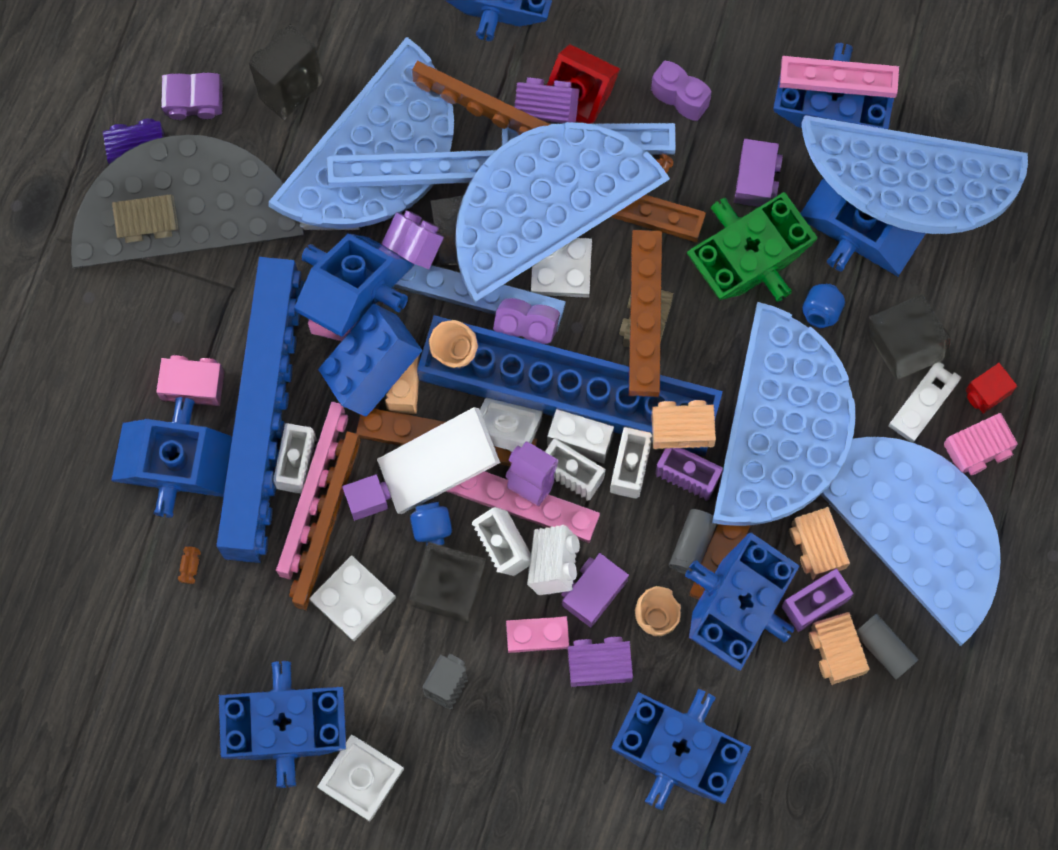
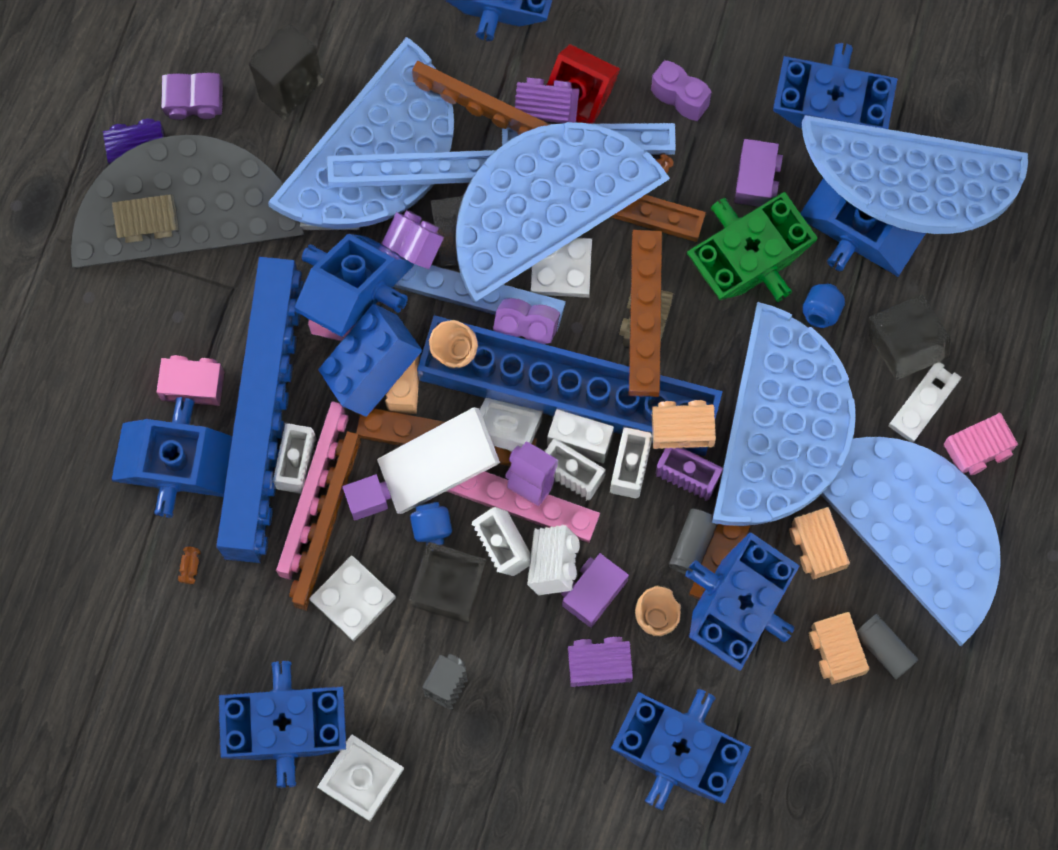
(537, 634): bright pink plate -> none
(817, 600): medium lavender brick -> none
(839, 76): bright pink plate -> none
(990, 388): red brick -> none

